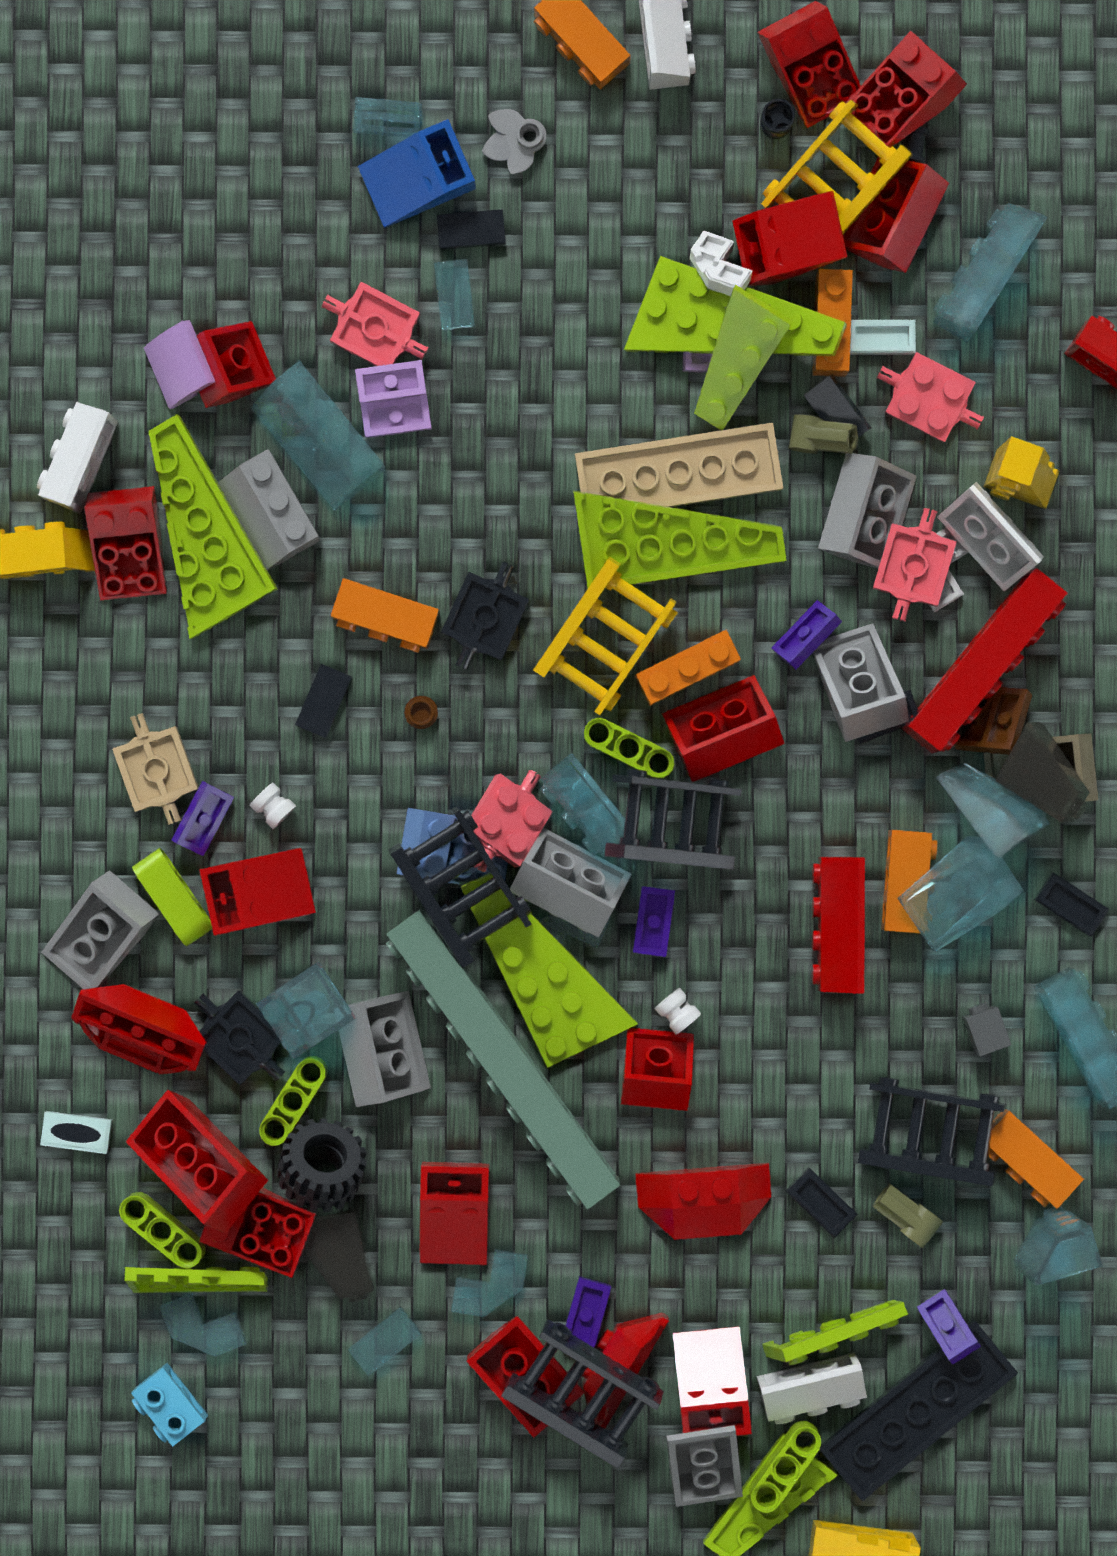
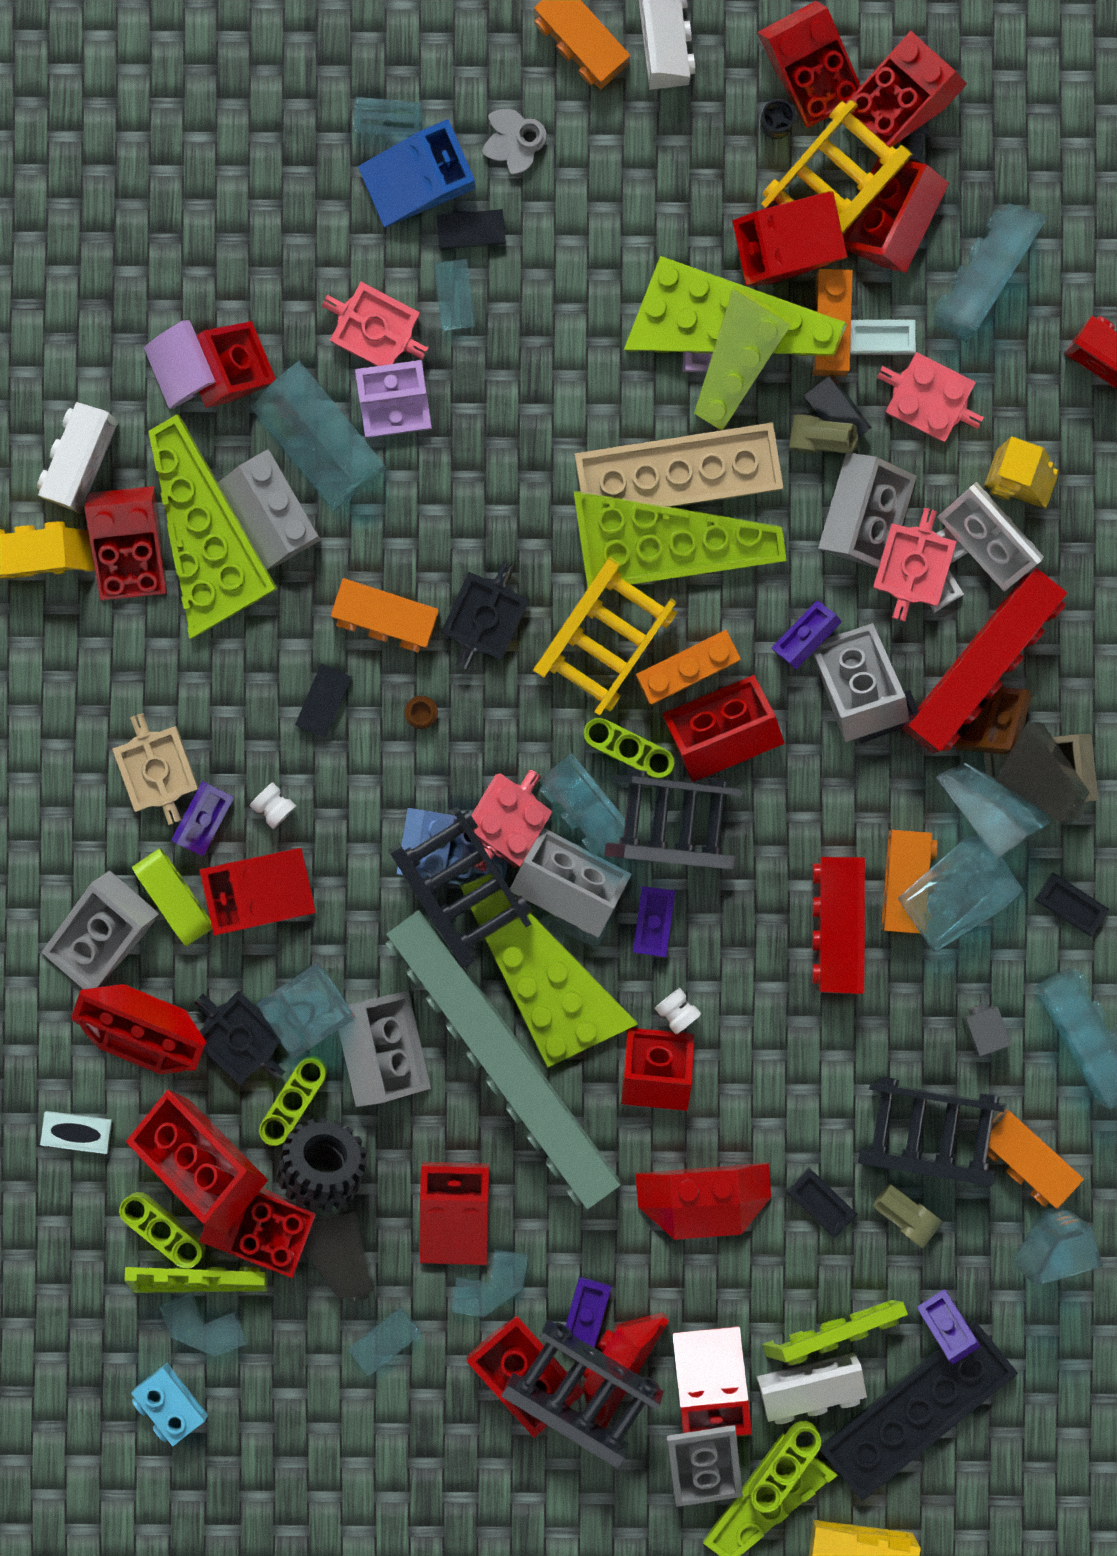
(710, 258): white tile -> none

